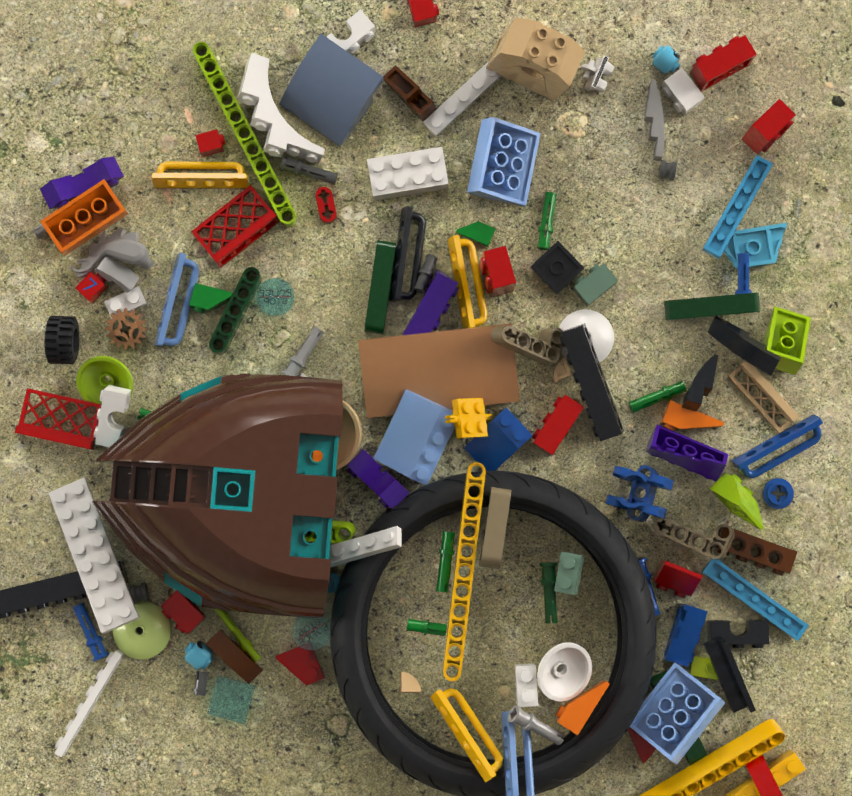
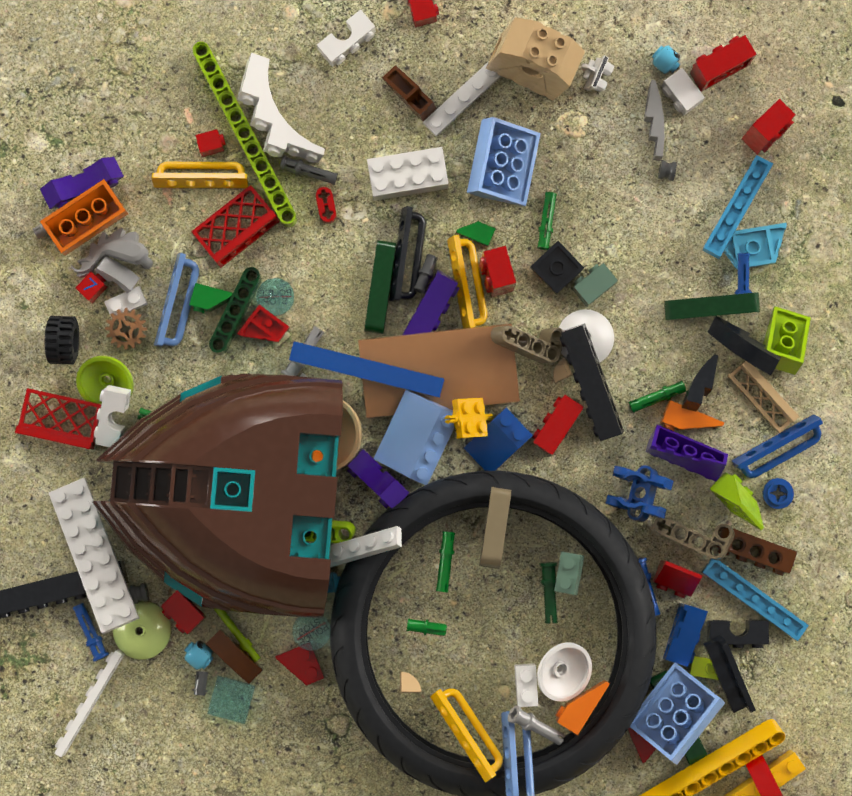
(264, 326): none -> red wing
(331, 90): sand blue slope -> none
(366, 369): none -> blue tile
(459, 580): yellow beam -> none

